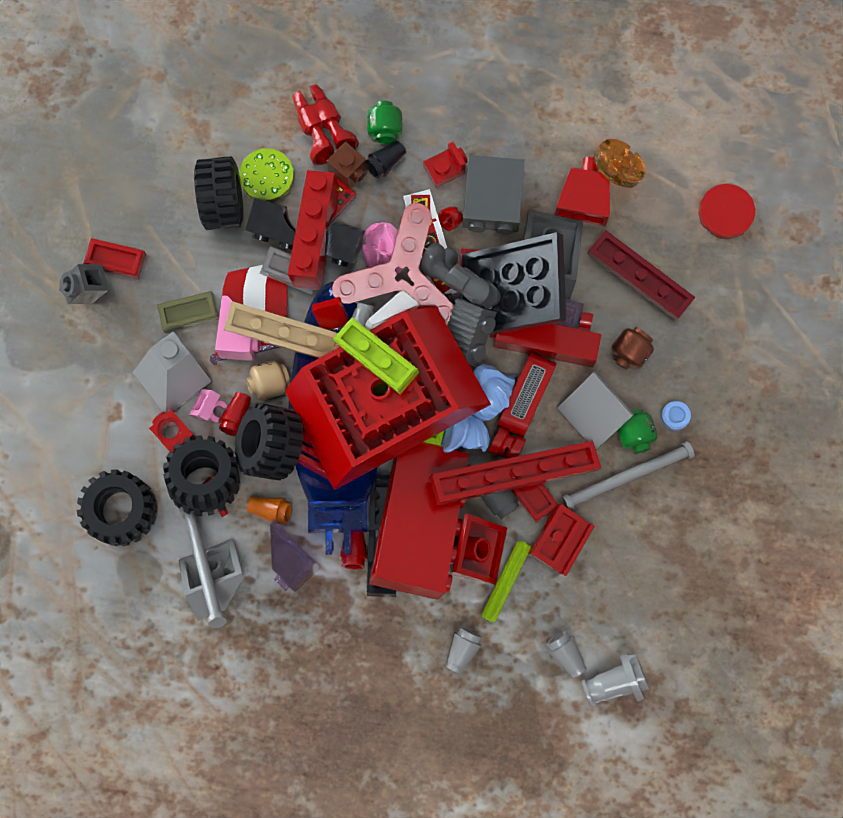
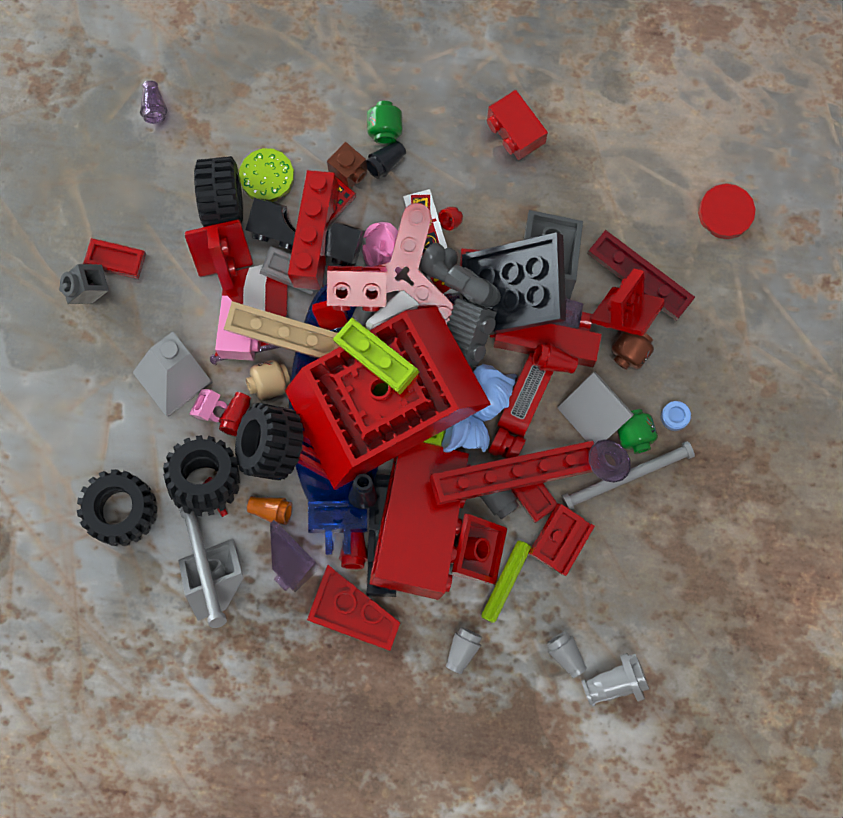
(152, 104): none -> clear purple cone
(163, 422): red brick -> none
(188, 312): olive tile -> none
(219, 250): none -> red bracket
(318, 117): red piece -> none
(351, 612): none -> red wing
(356, 281): none -> brick
(362, 492): none -> black cone
(446, 165): red bracket -> none
(493, 194): dark grey brick -> none
(516, 125): none -> red brick
(551, 358): none -> red cone
(585, 195): red torso -> none
(600, 465): none -> clear purple piece
(619, 163): clear orange tile -> none
(628, 306): none -> red bracket

